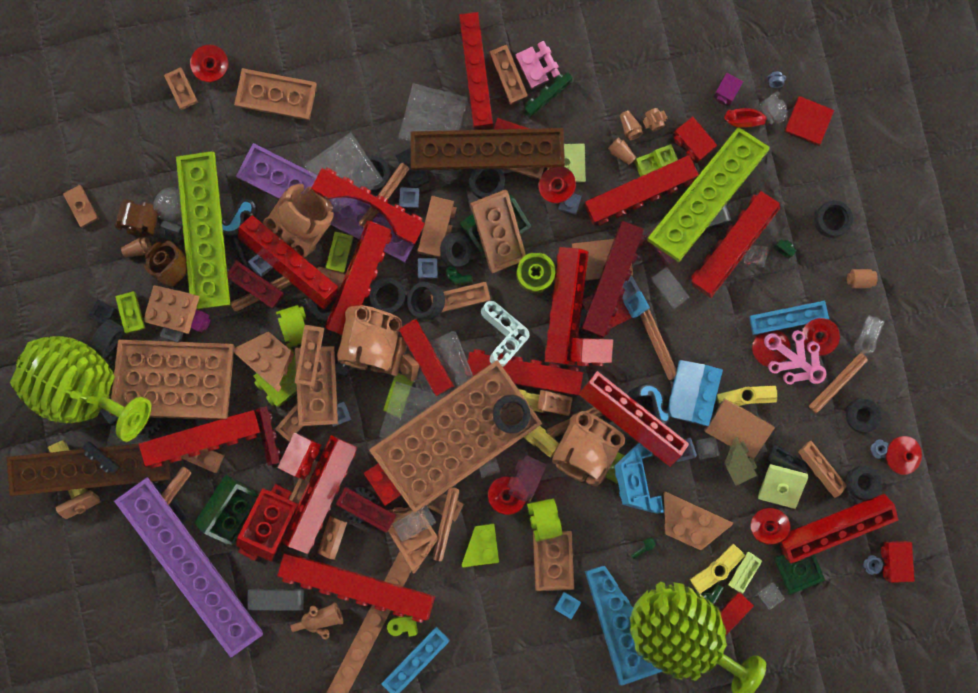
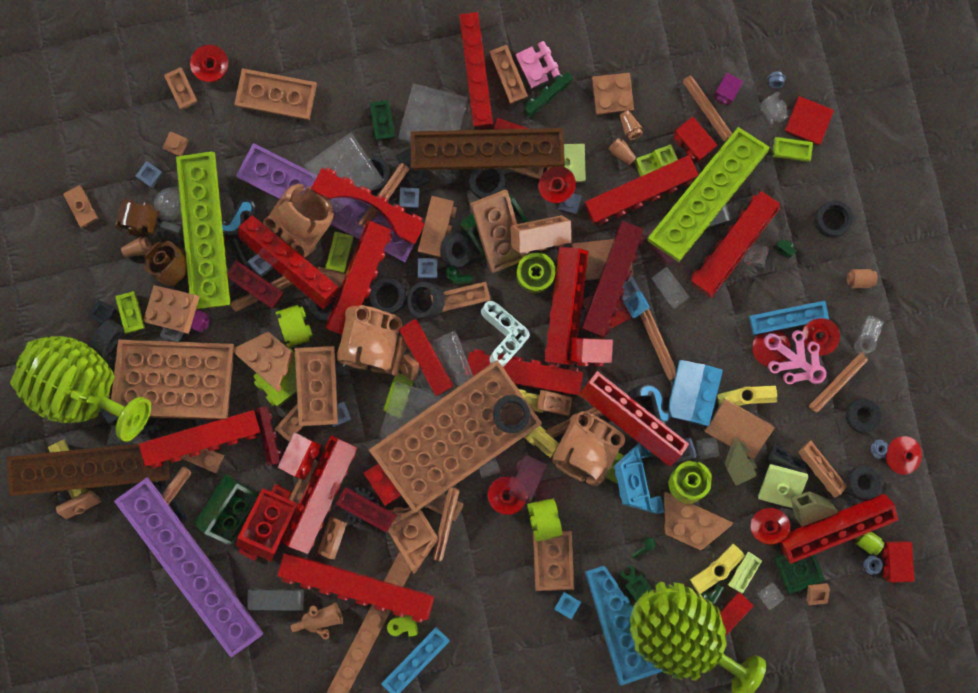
(107, 463): black plate -> none
(149, 174): none -> sand blue plate
(175, 144): none -> nougat plate
(309, 355): nougat plate -> none
(382, 120): none -> dark green plate
(414, 523): clear plate -> none
(482, 547): lime wing -> none
(540, 234): none -> nougat brick
(612, 93): none -> nougat plate
(637, 585): none -> dark green plate
(655, 119): nougat gear -> none
(686, 492): none -> lime brick
(707, 108): none -> nougat axle
(745, 117): red arm -> none
(792, 149): none -> lime tile
(811, 508): none -> olive slope
(818, 594): none -> nougat plate
(870, 543): none -> lime brick

